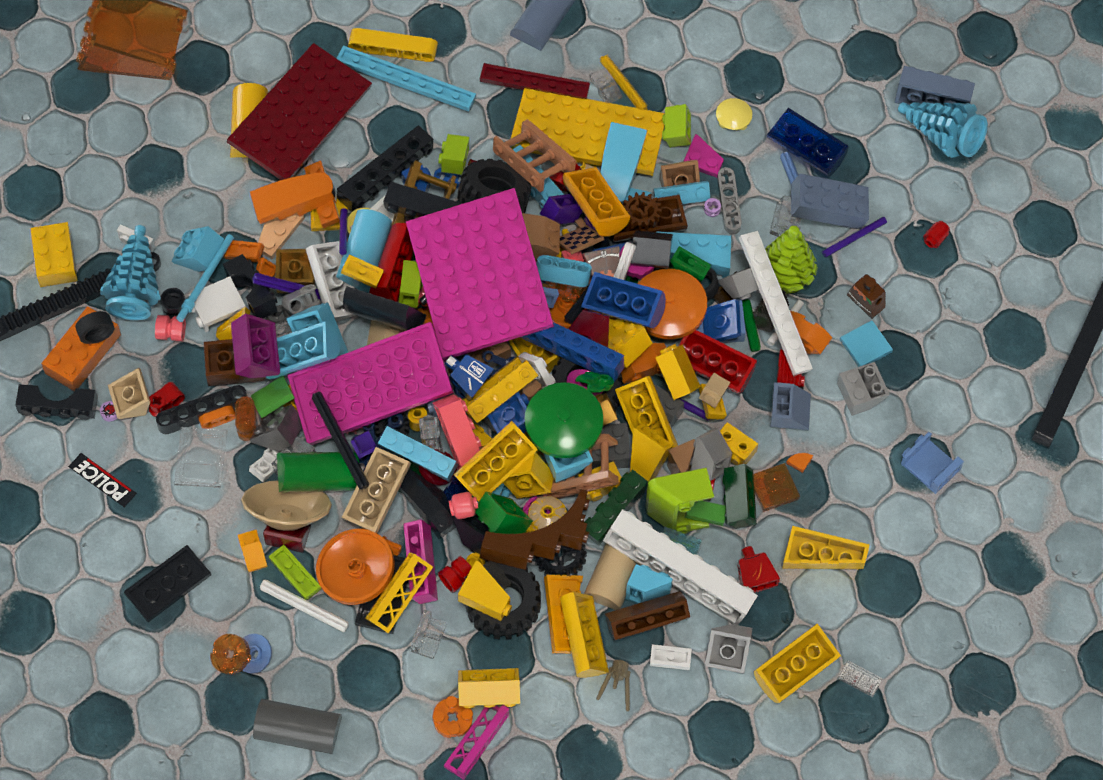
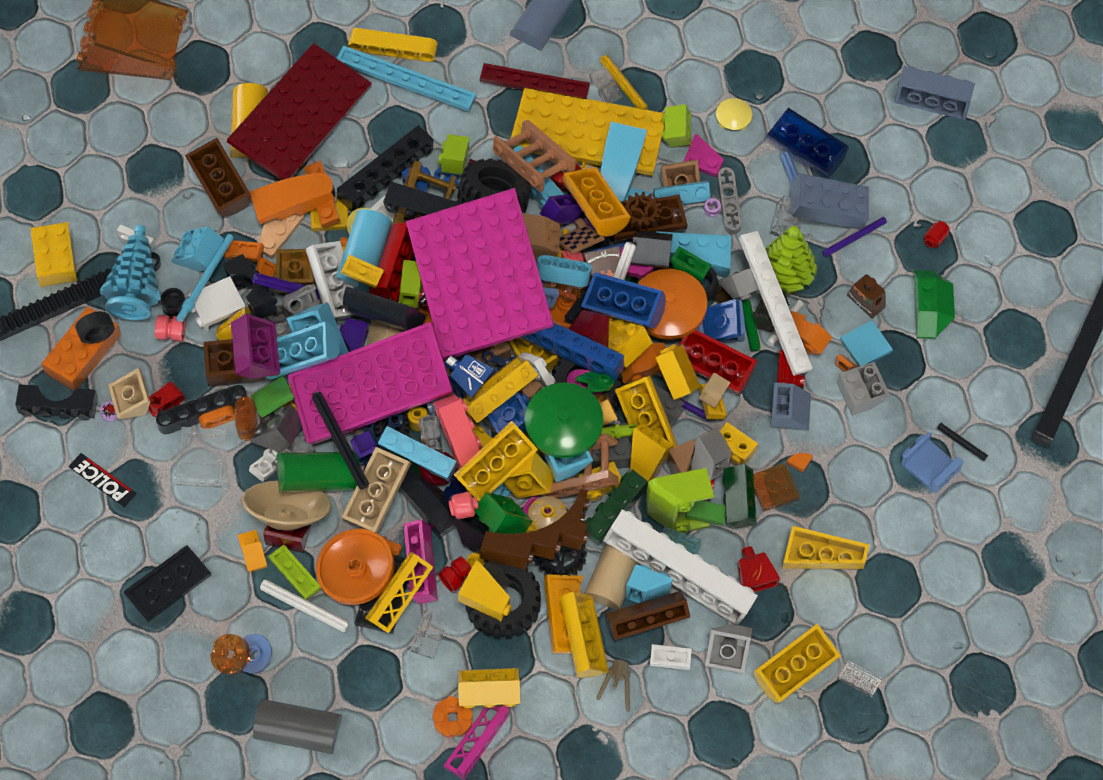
(219, 178): none -> reddish brown brick
(343, 231): dark purple bar -> none
(354, 333): none -> dark purple slope
(619, 431): none -> lime pin
(844, 363): none -> orange slope
(932, 303): none -> green wedge
(948, 125): medium azure plant -> none
(963, 442): none -> black bar

